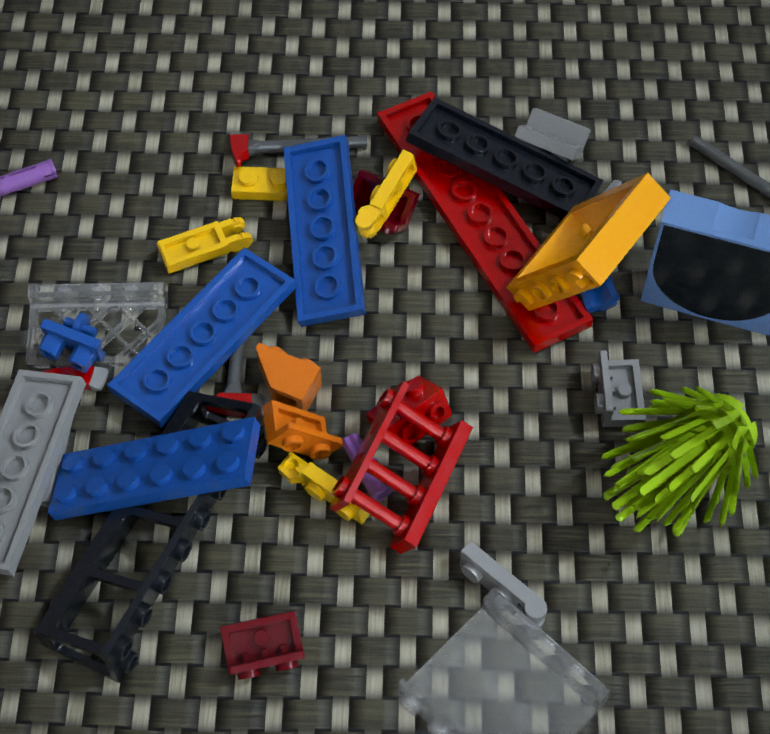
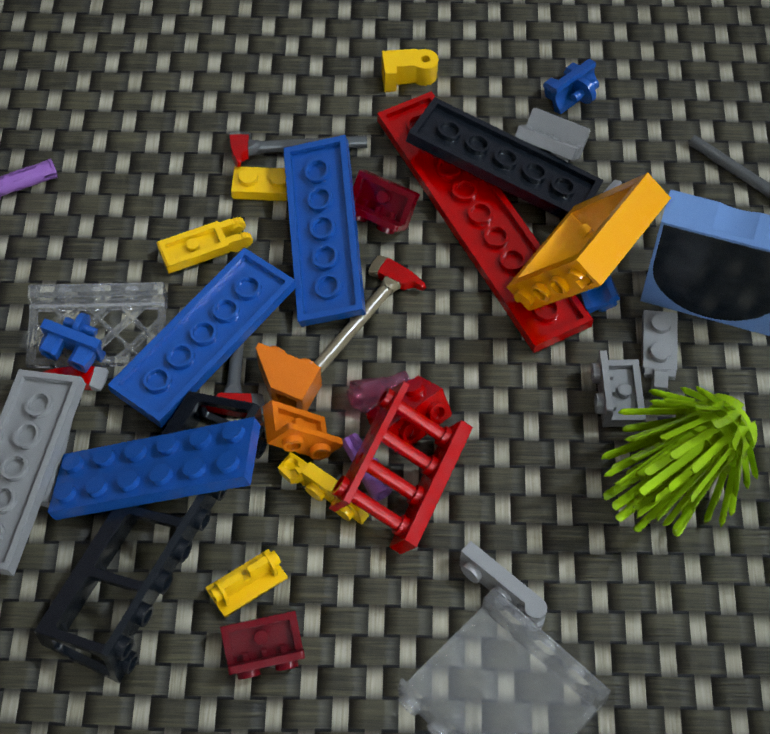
(247, 582): none -> yellow hinge
(366, 392): none -> clear pink cone
(385, 196): yellow hinge -> none
(393, 277): none -> dark tan piece
(408, 67): none -> yellow leg
(576, 85): none -> blue hips
(659, 348): none -> light grey hinge

